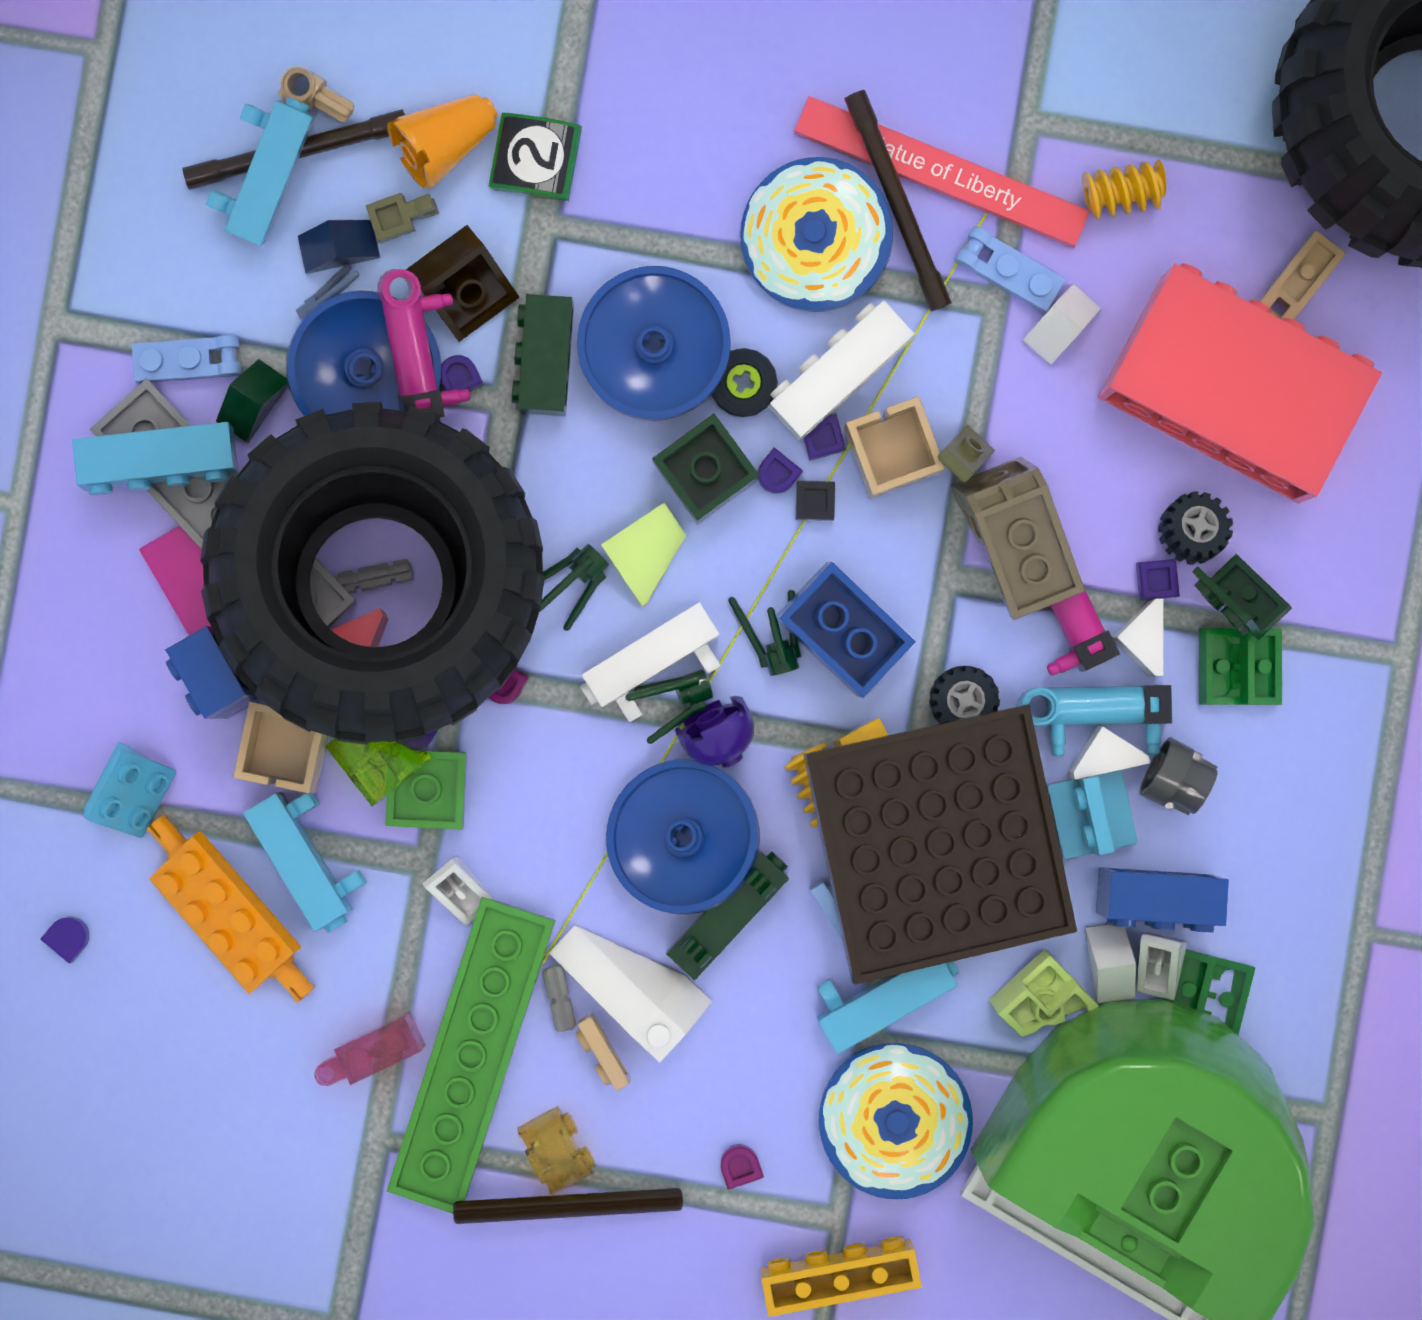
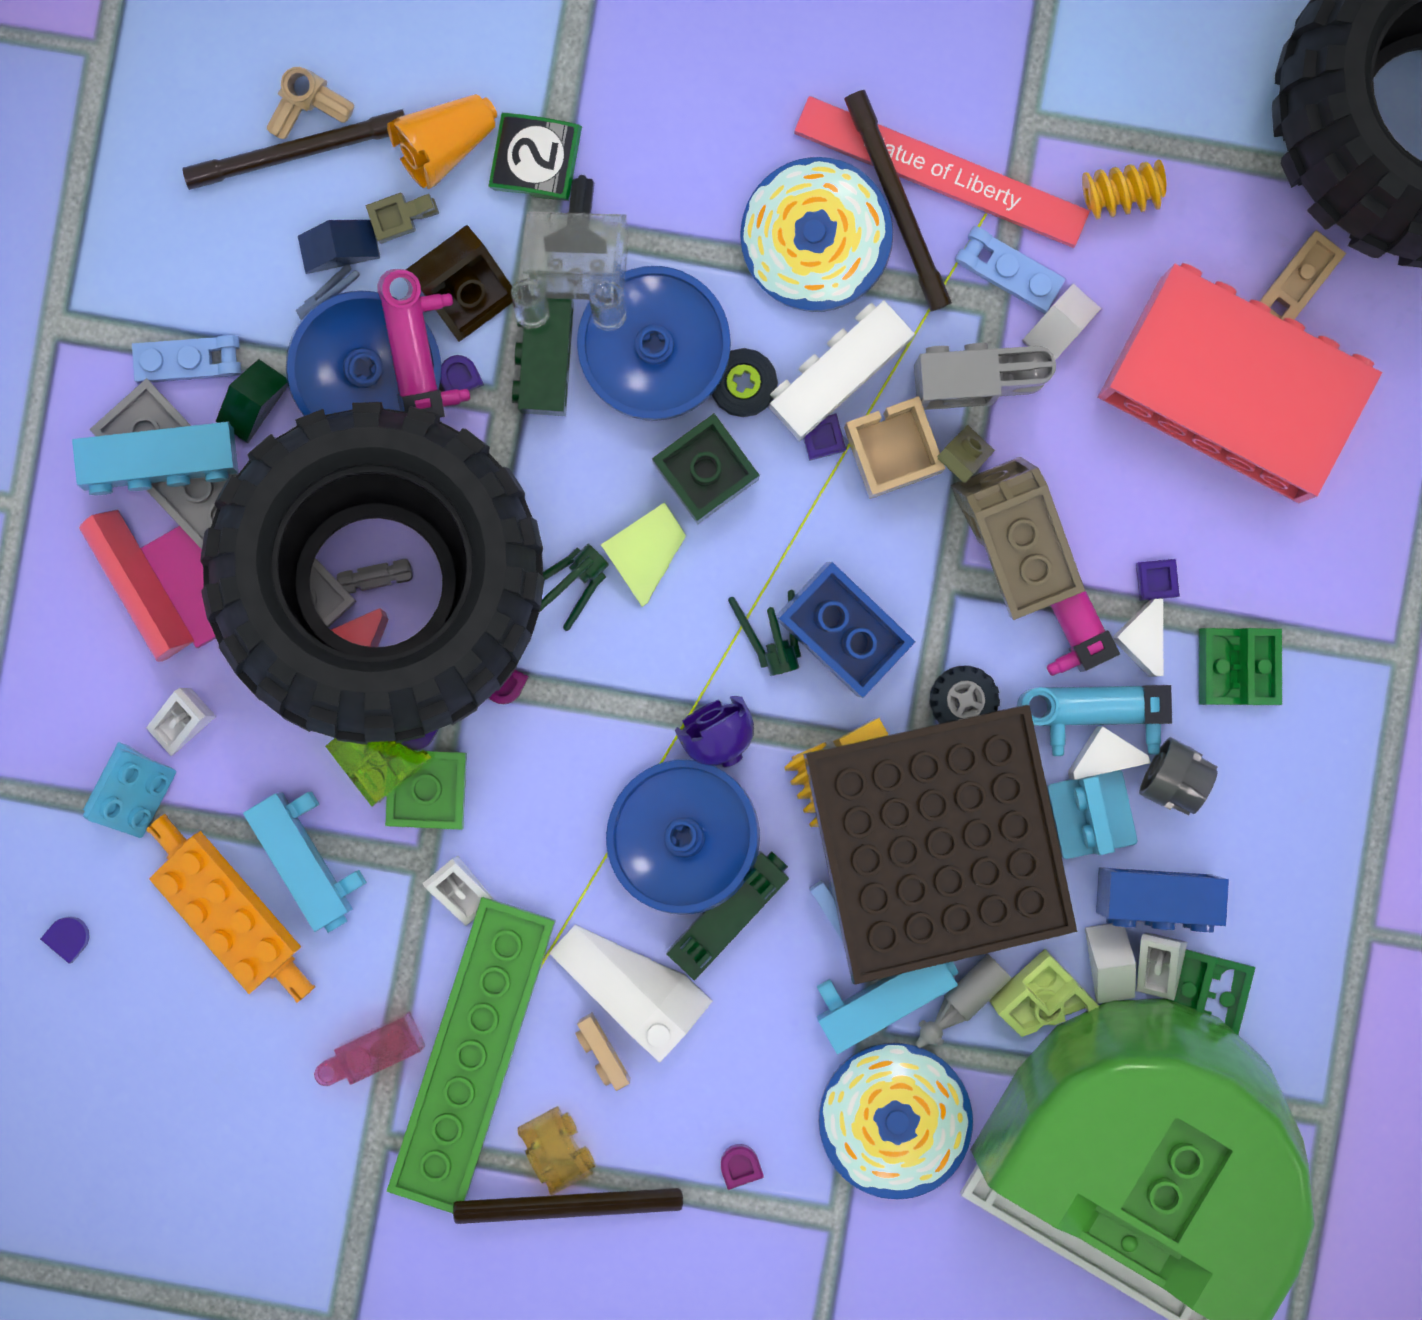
(136, 584): none -> coral brick
(180, 720): none -> white slope
(208, 676): blue brick -> none
(269, 171): medium azure brick -> none
(279, 749): tan piece -> none
(557, 991): light grey piece -> none
(573, 259): none -> clear piece
(650, 656): white brick -> none
(690, 689): dark green plant -> none
(778, 473): dark purple tile -> none
(815, 500): black tile -> none
(840, 1277): yellow brick -> none
(965, 1000): none -> light grey wheel
(980, 374): none -> light grey brick
(1207, 522): black wheel -> none
(1246, 598): dark green bracket -> none

